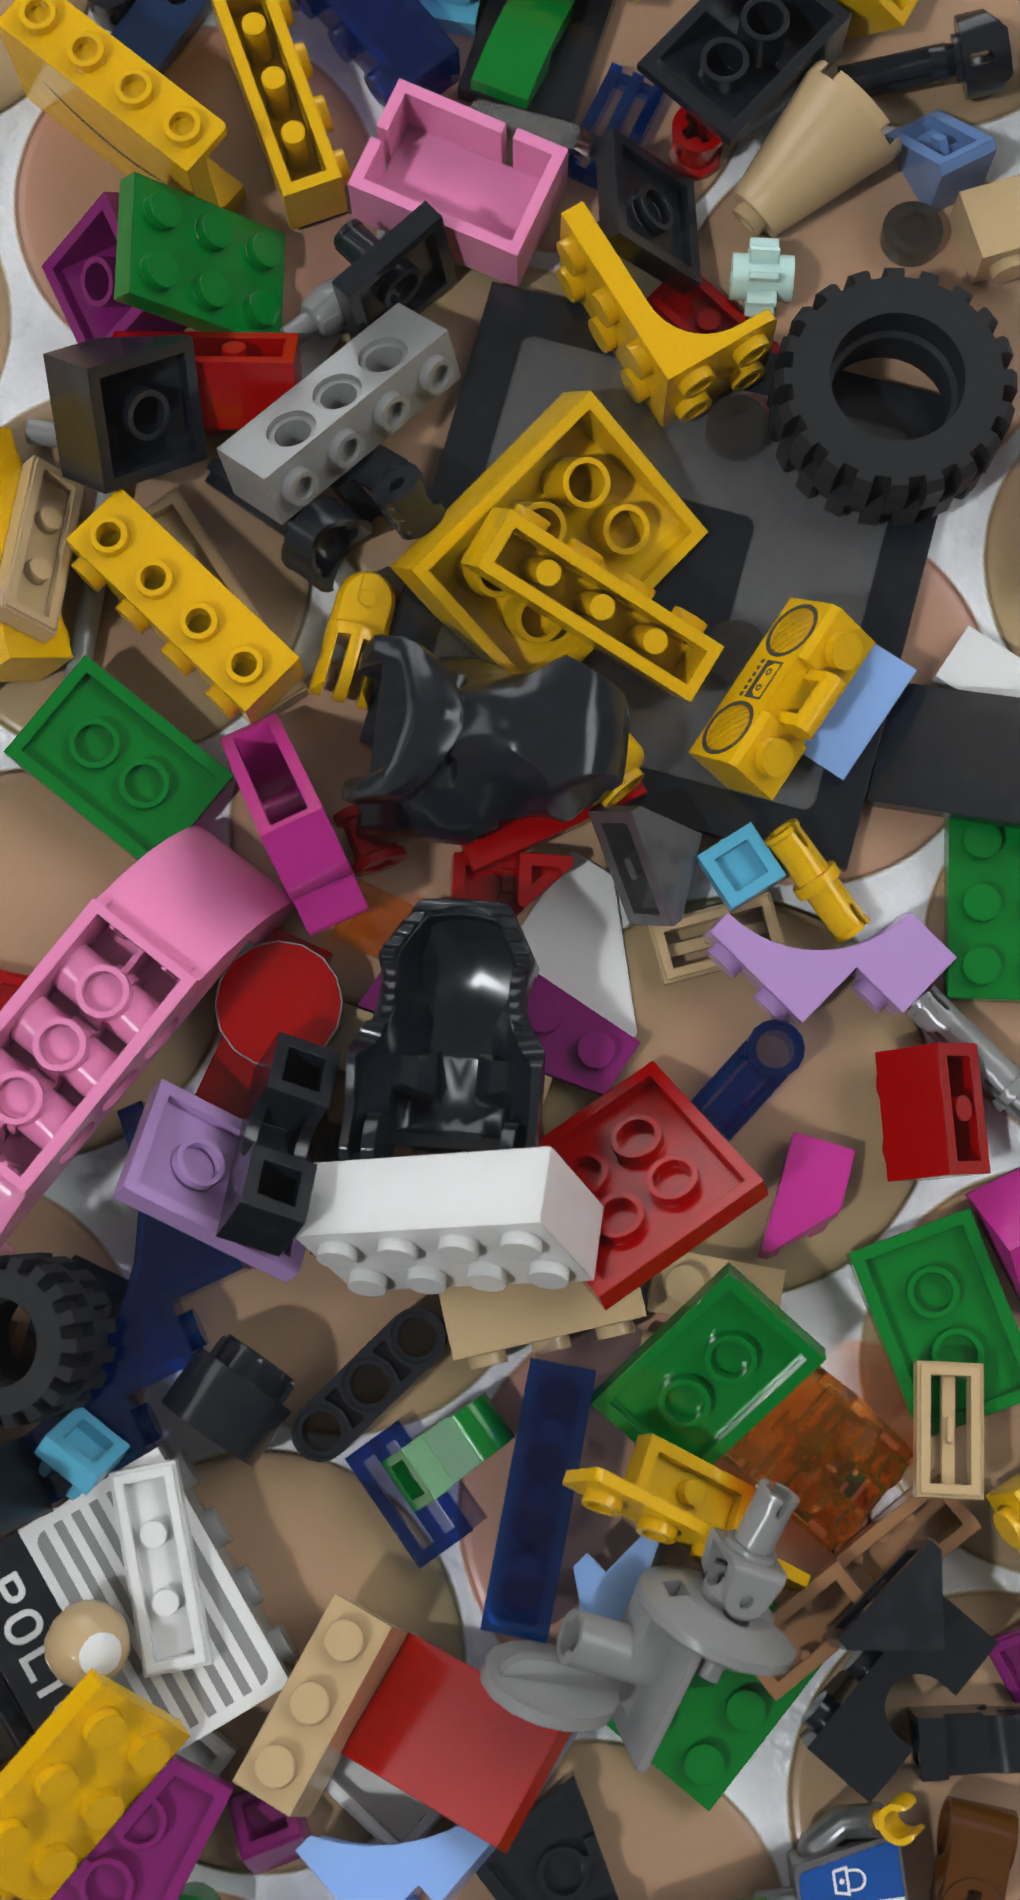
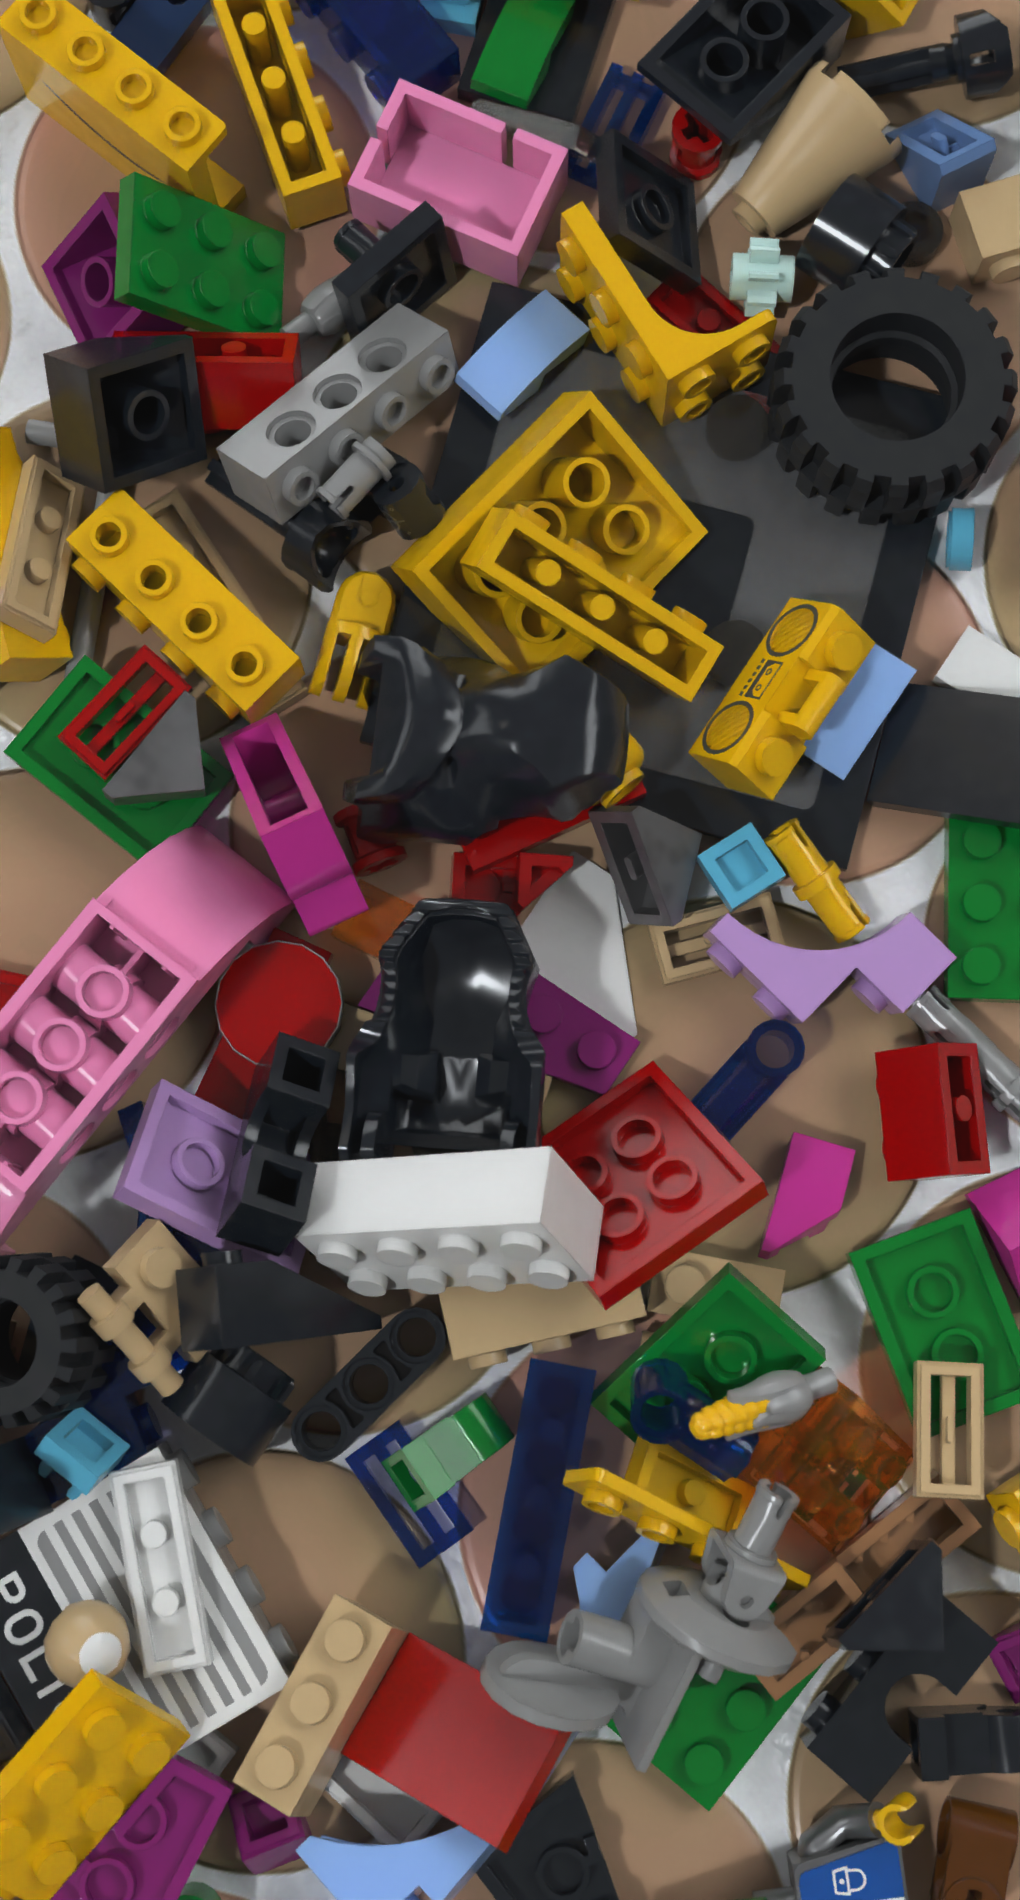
(89, 752): none -> red tile
(146, 1281): none -> tan plate
(165, 762): none -> flat silver slope
(258, 1304): none -> black slope
(356, 476): none -> light grey pin
(520, 354): none -> light blue slope
(671, 1422): none -> piece
(763, 1404): none -> light grey piece
(856, 233): none -> black piece
(960, 539): none -> medium azure tile

